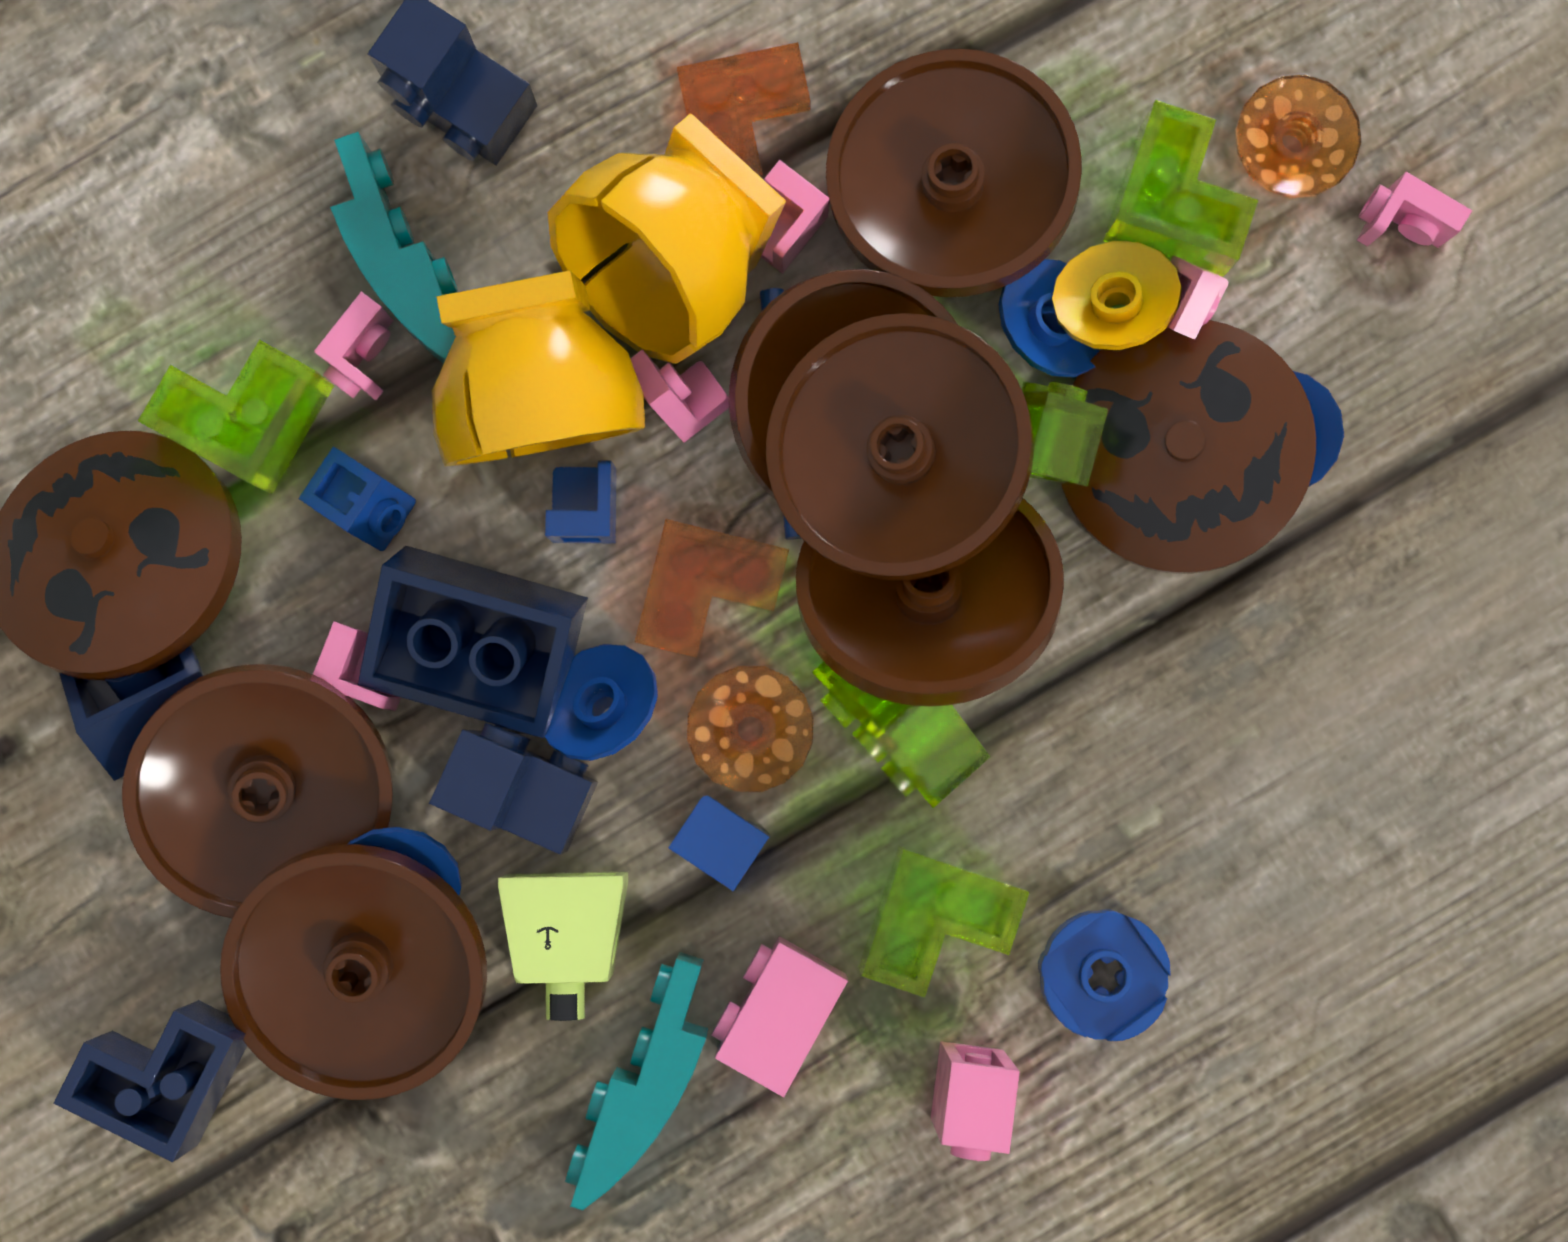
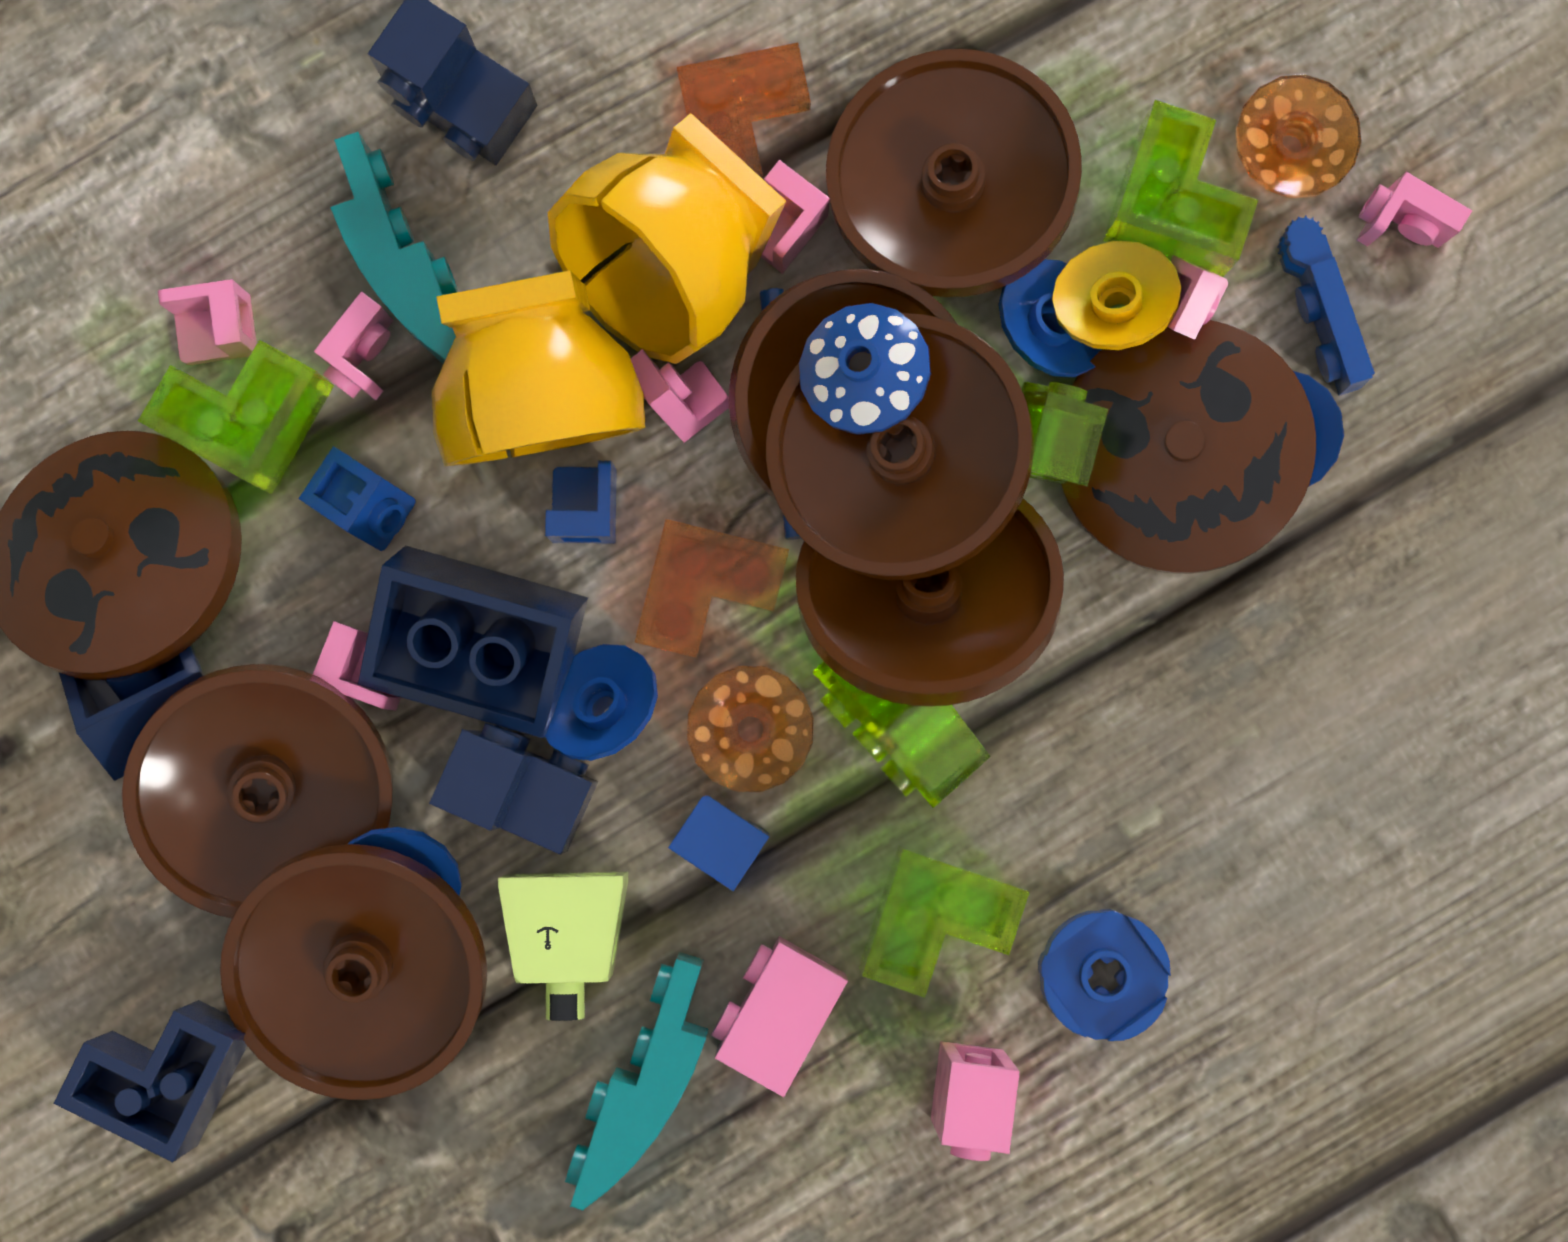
(211, 321): none -> bright pink panel
(882, 392): none -> blue dish
(1326, 303): none -> blue hinge

